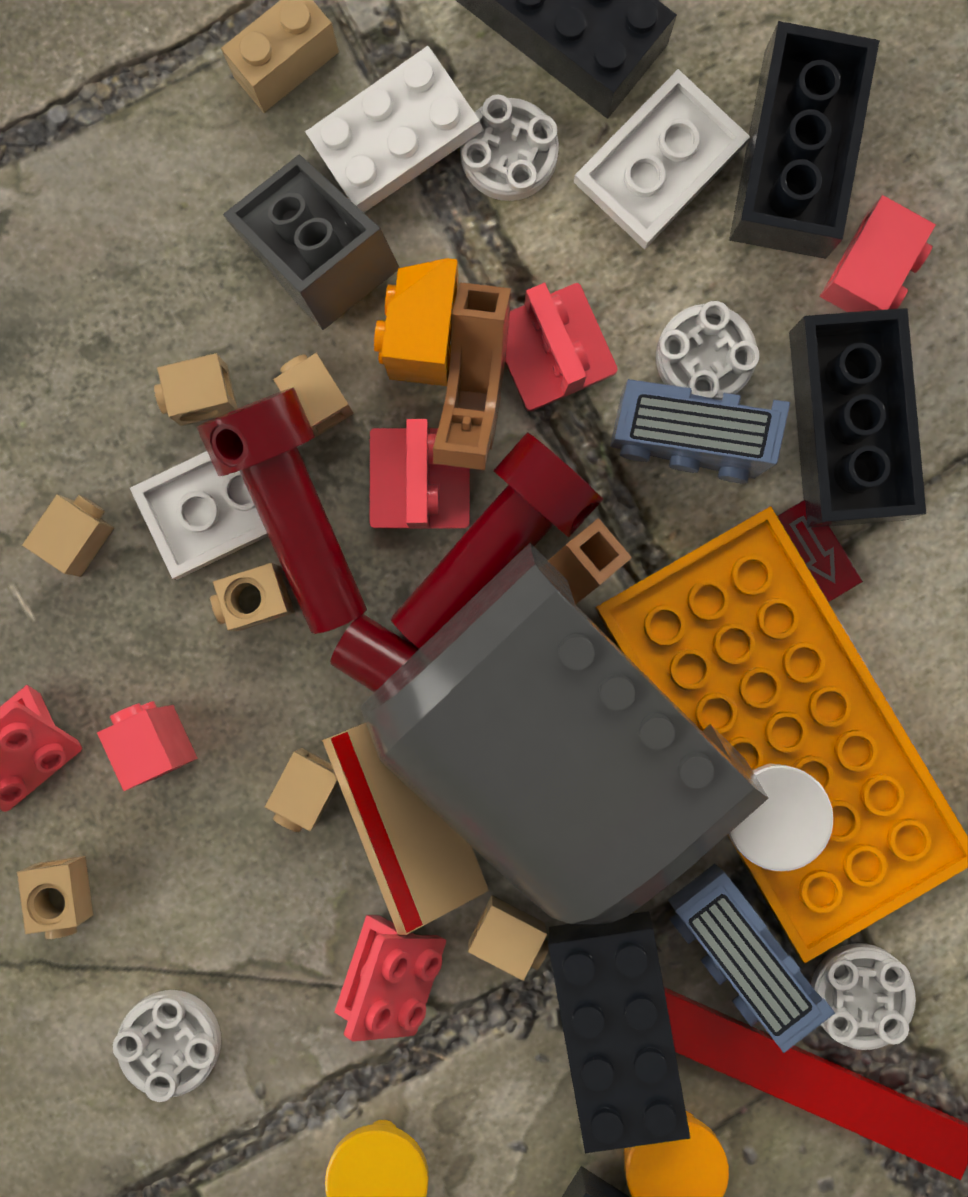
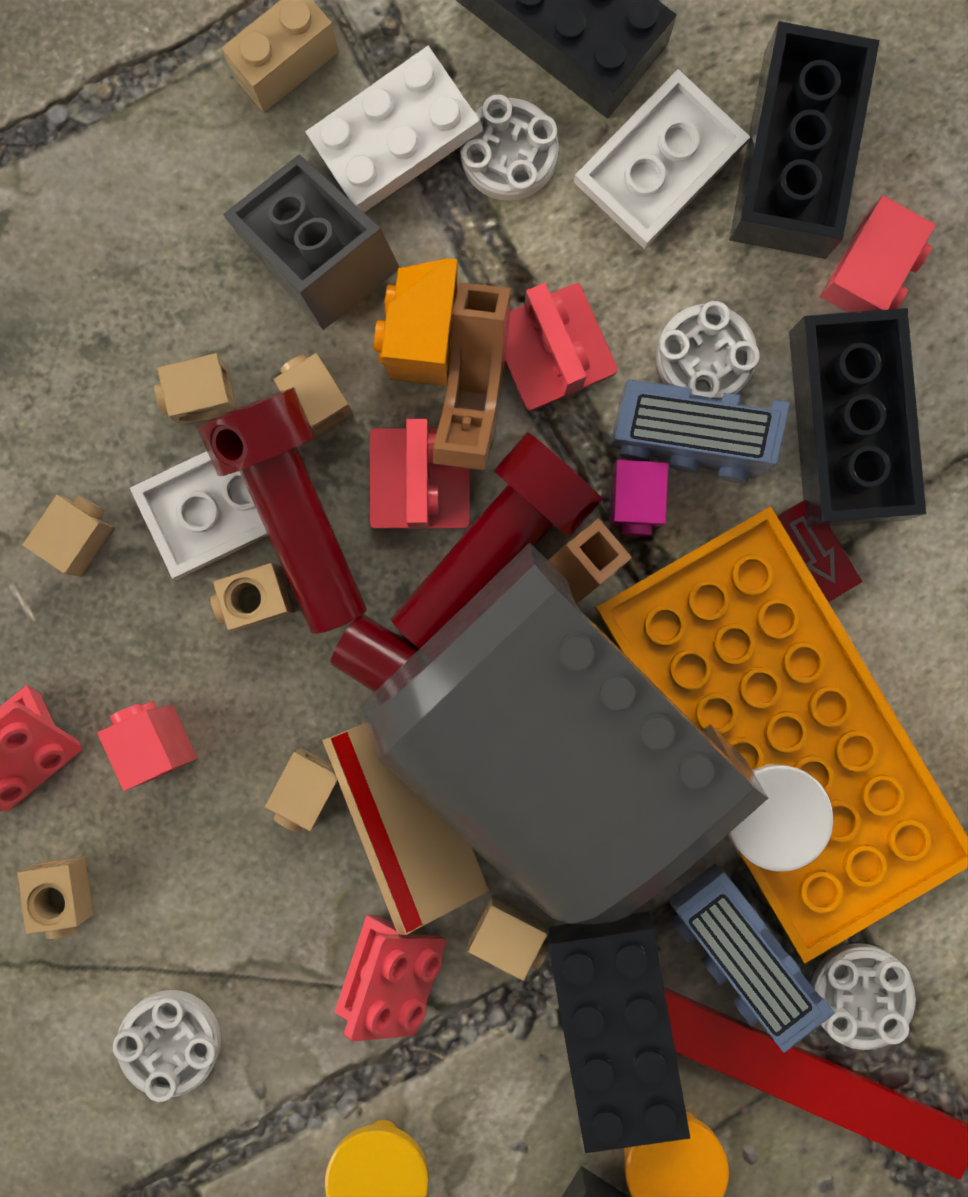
(638, 496): none -> dark pink brick

